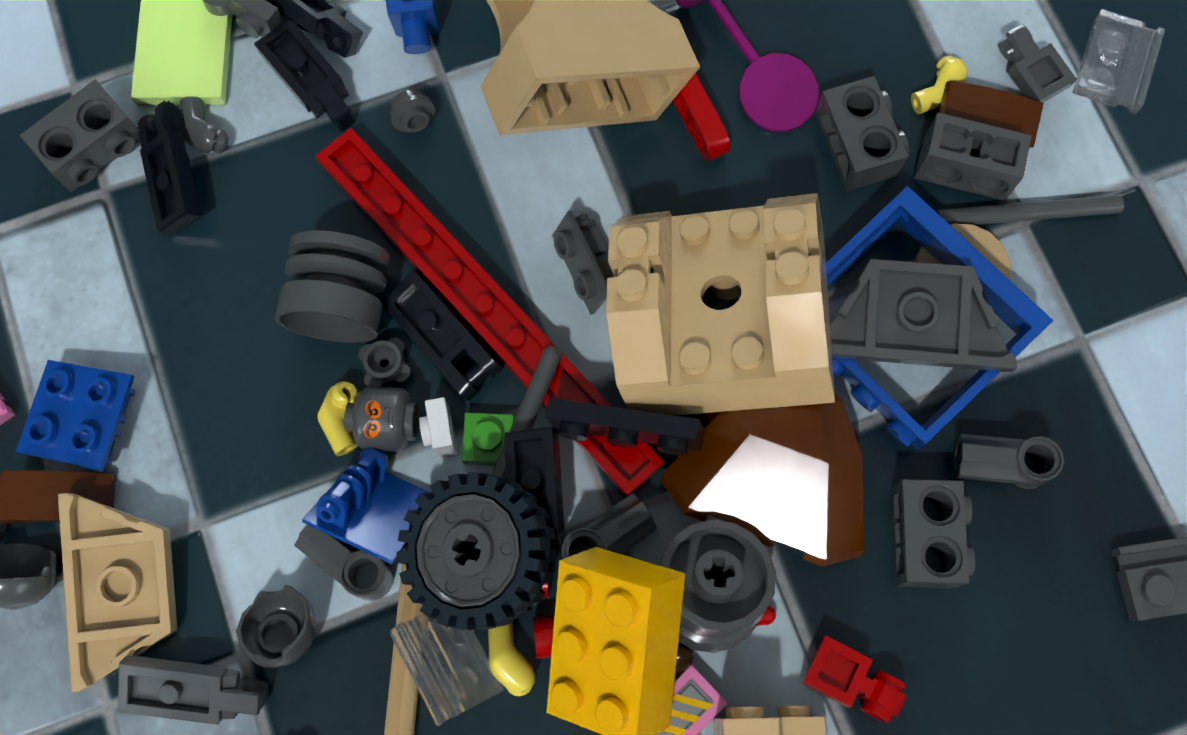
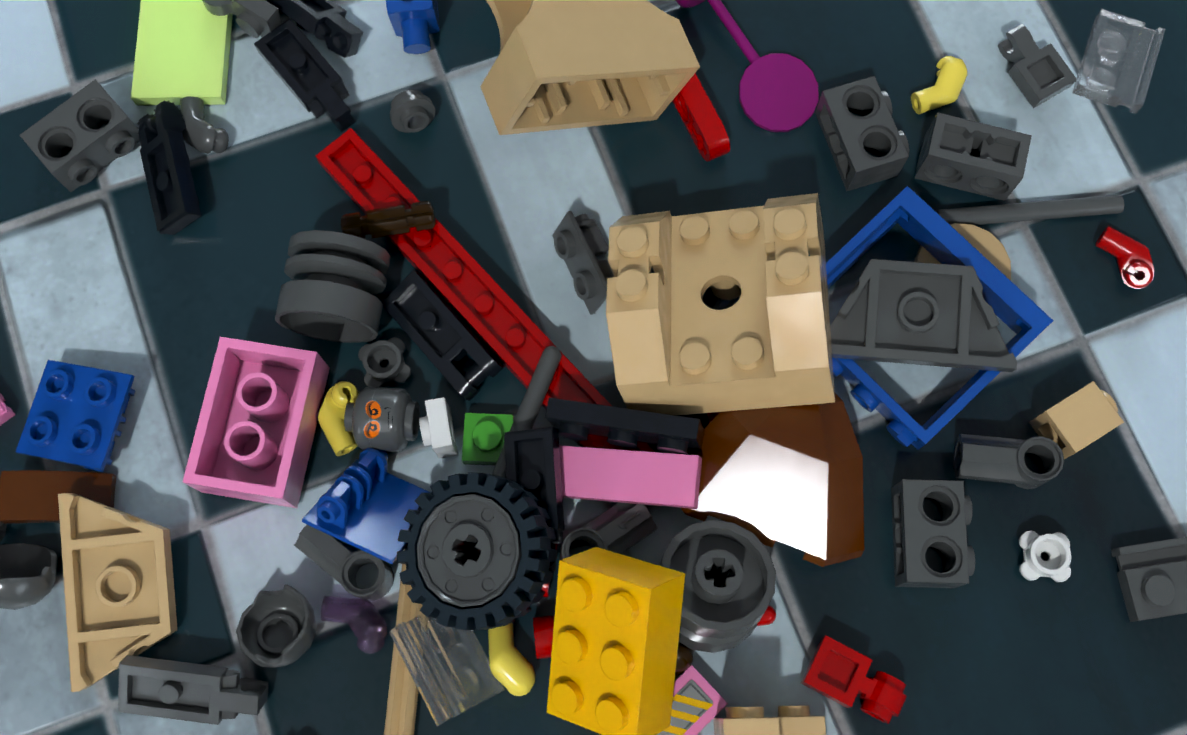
(257, 422): none -> bright pink brick
(362, 618): none -> clear purple arm
(389, 220): none -> dark brown axle
(630, 476): none -> bright pink tile
(992, 107): reddish brown slope -> none
(1059, 553): none -> white plate
(1078, 419): none -> tan brick
(1132, 257): none -> red arm

